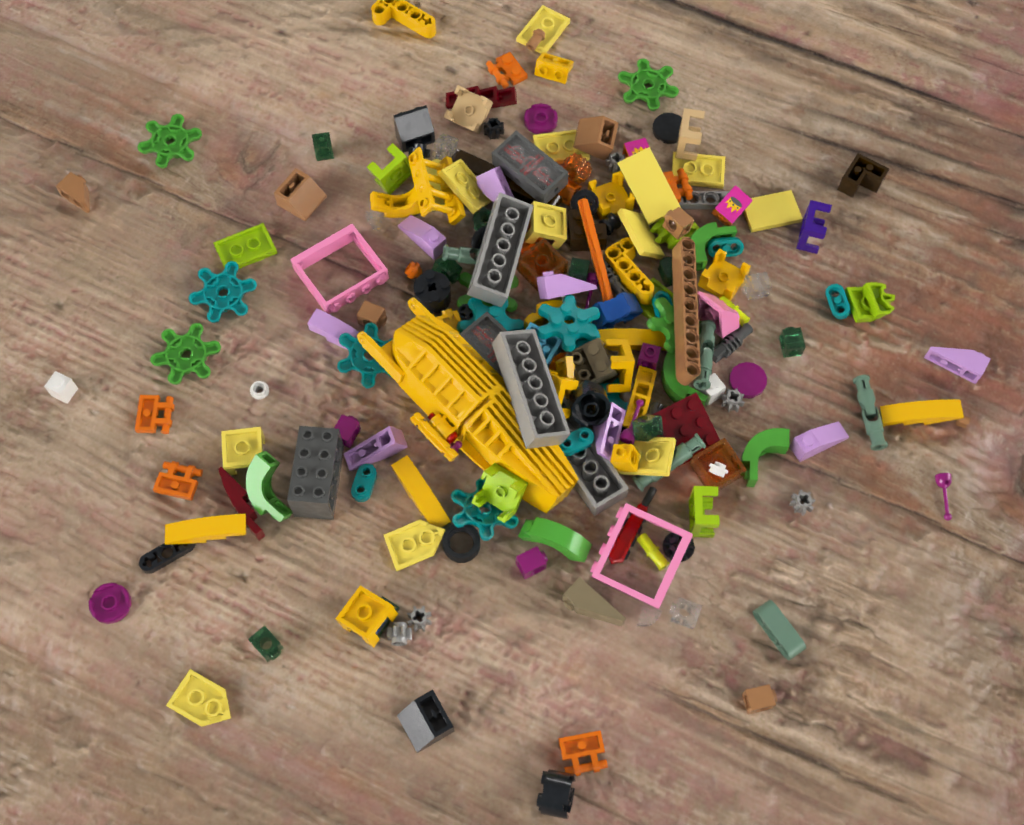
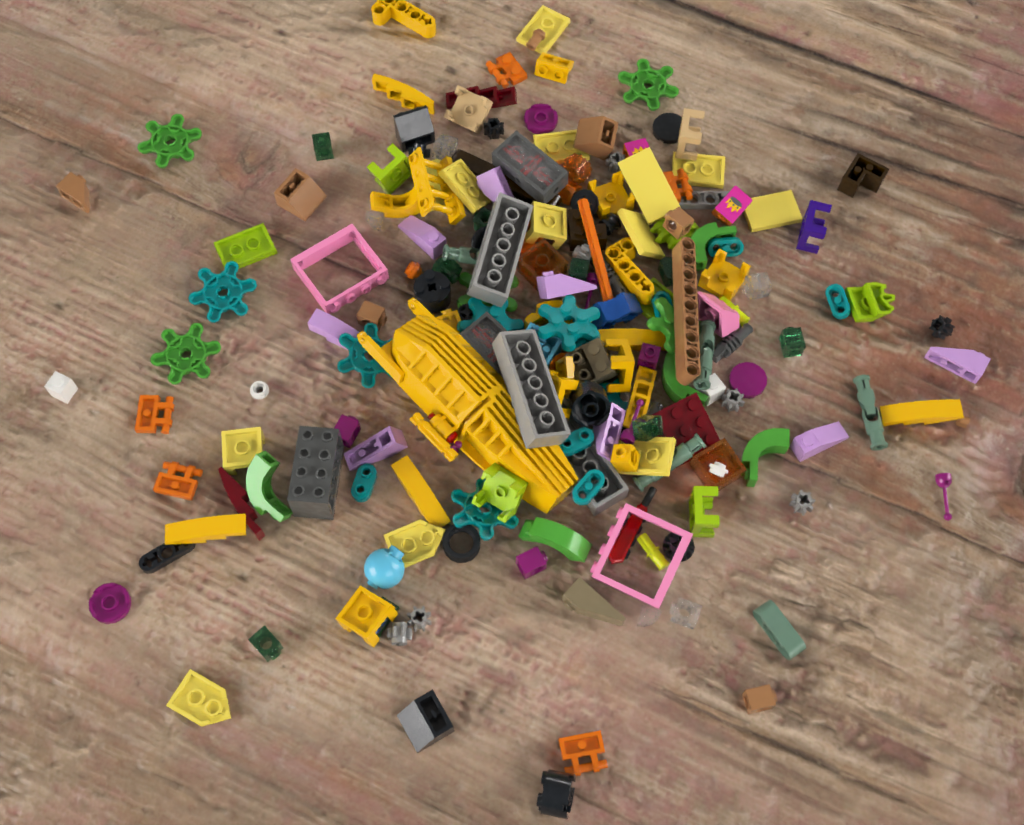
(384, 568): none -> medium azure brick
(399, 91): none -> yellow slope
(582, 252): none -> light grey gear
(587, 488): none -> teal plate
(941, 327): none -> black gear

